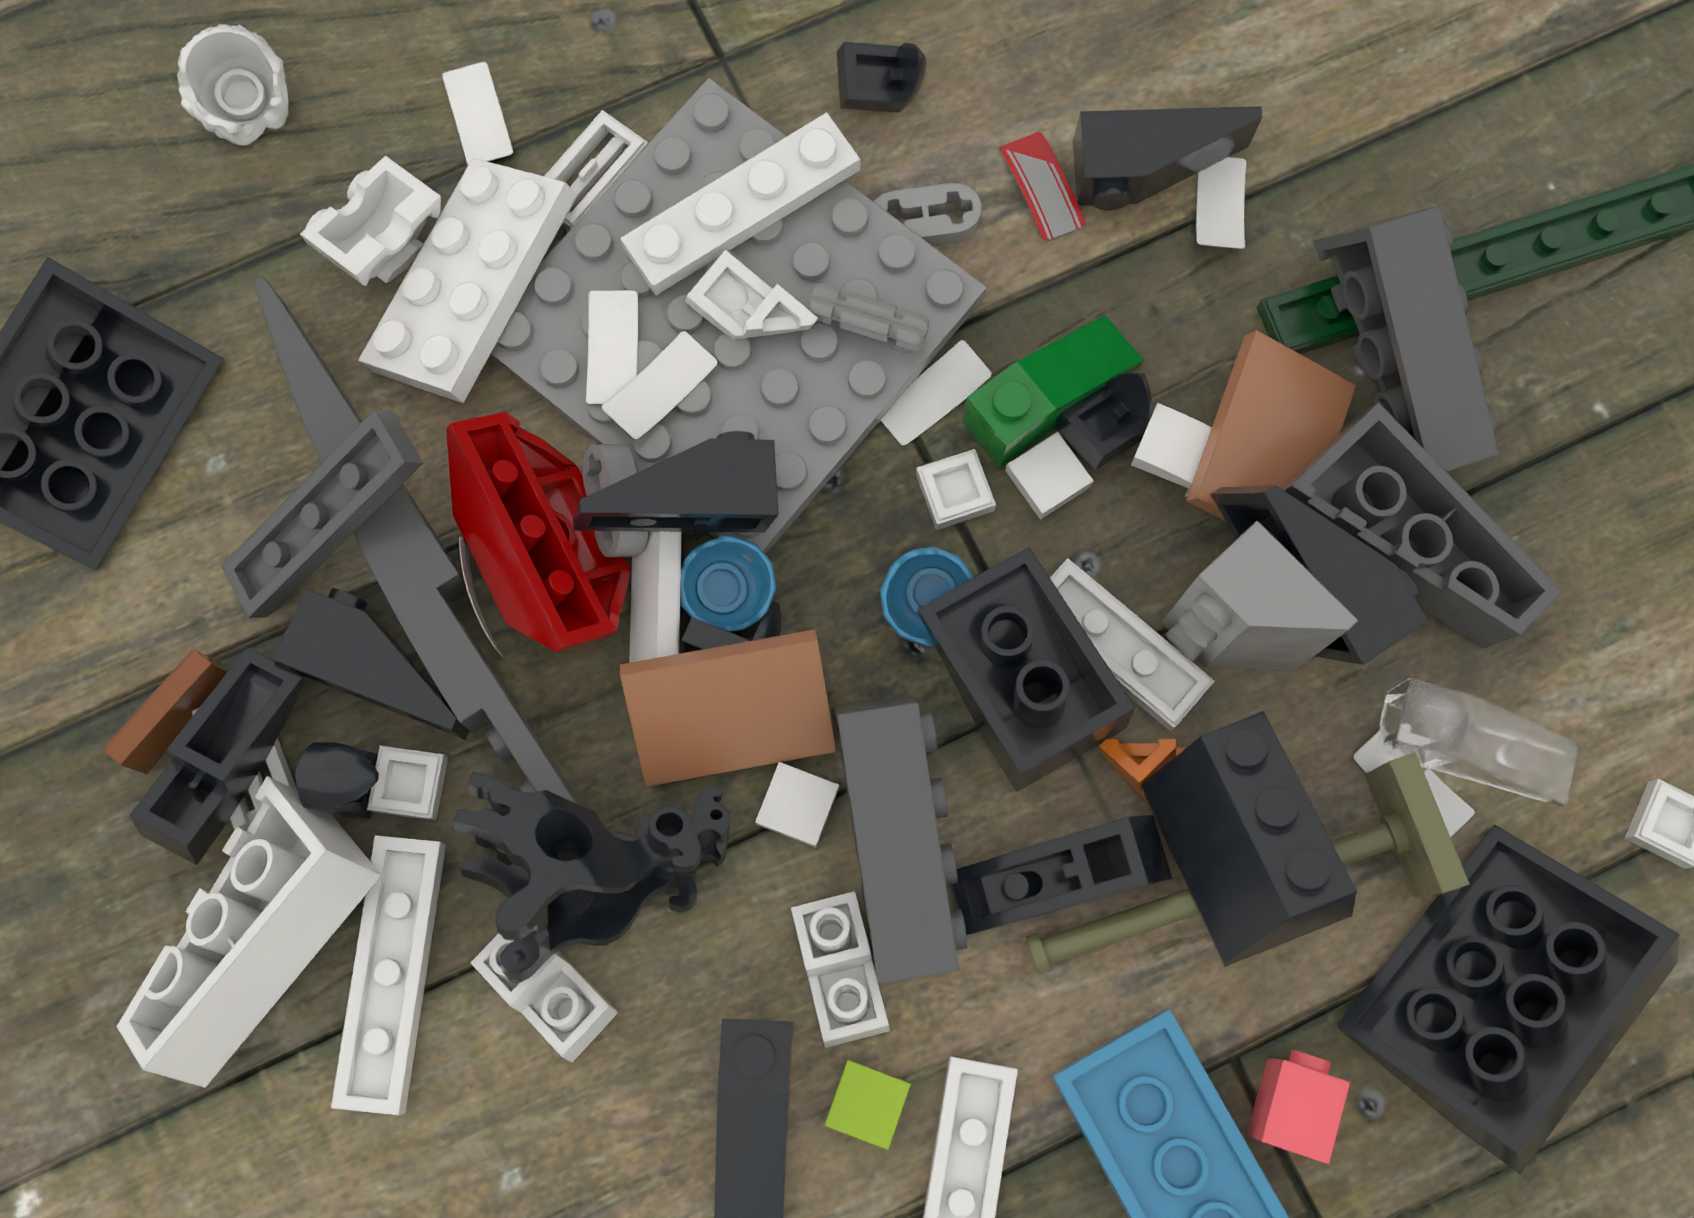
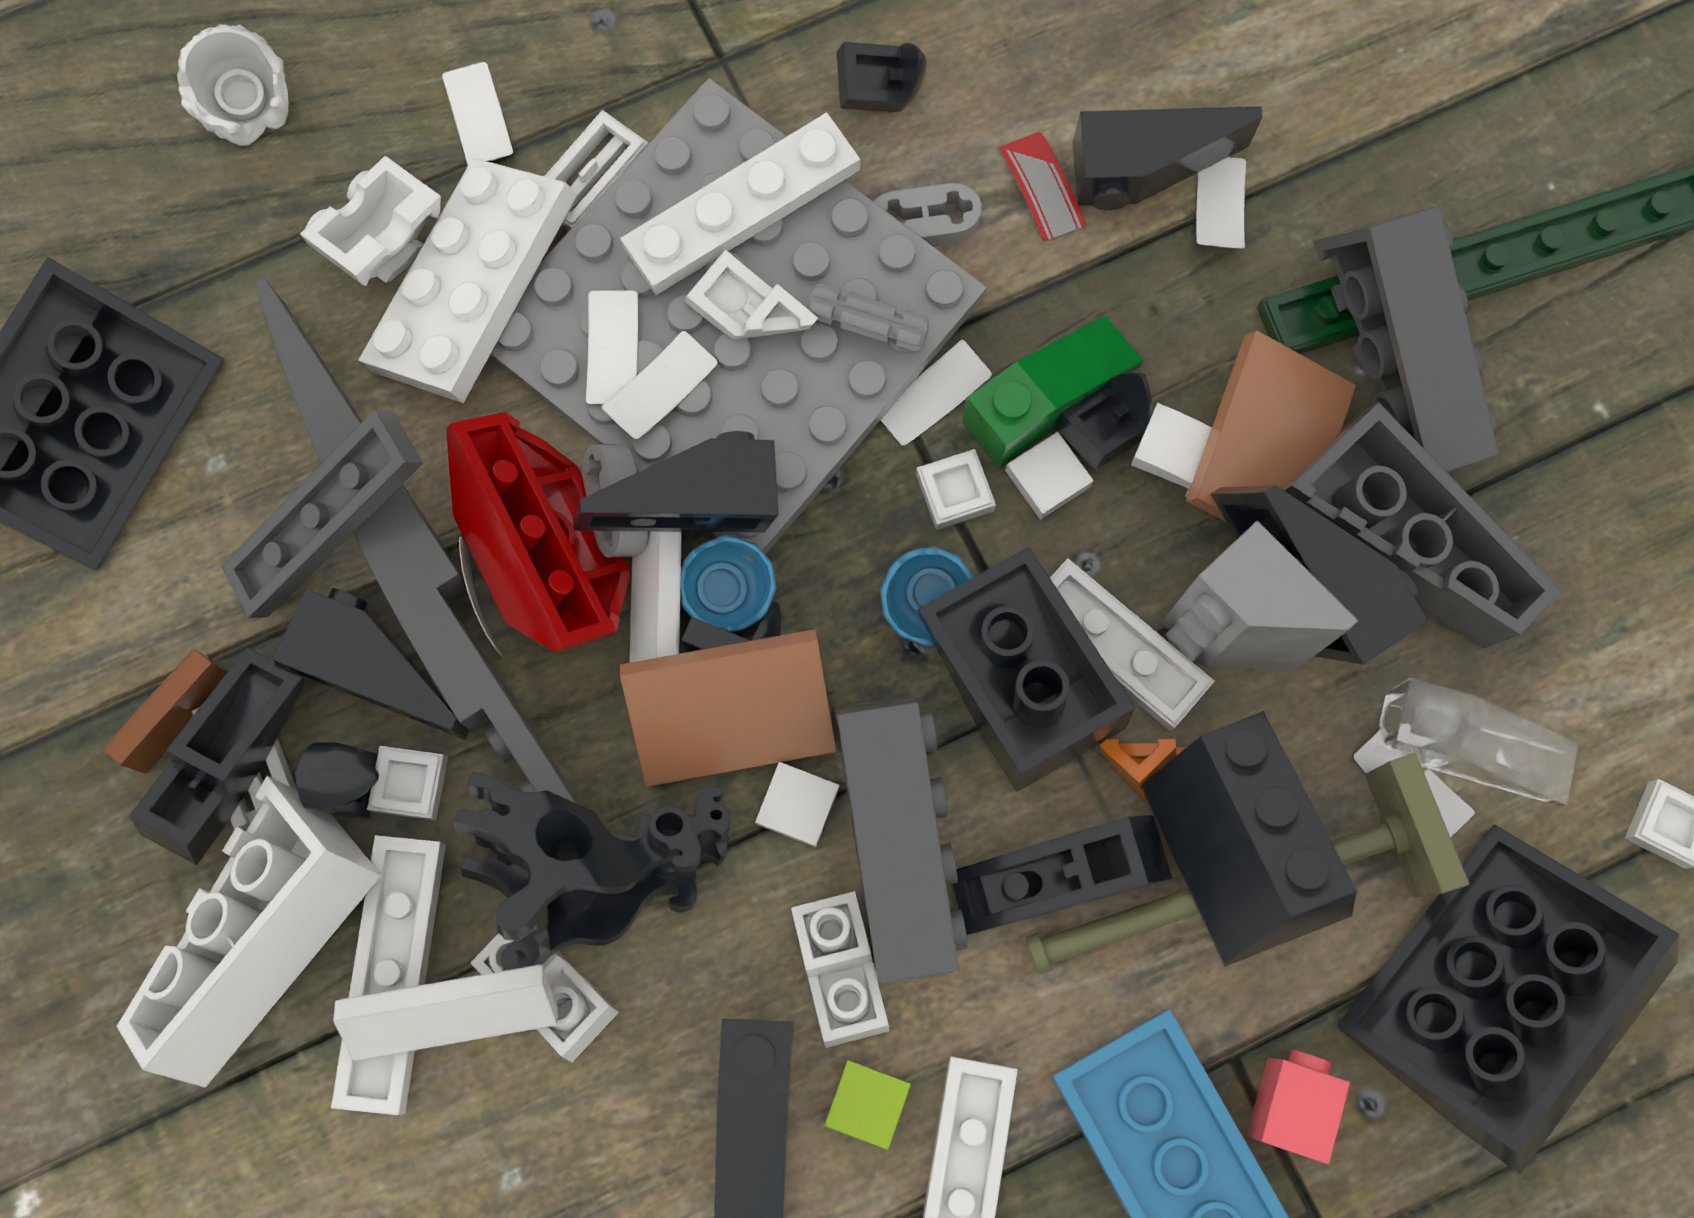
(446, 1012): none -> white tile

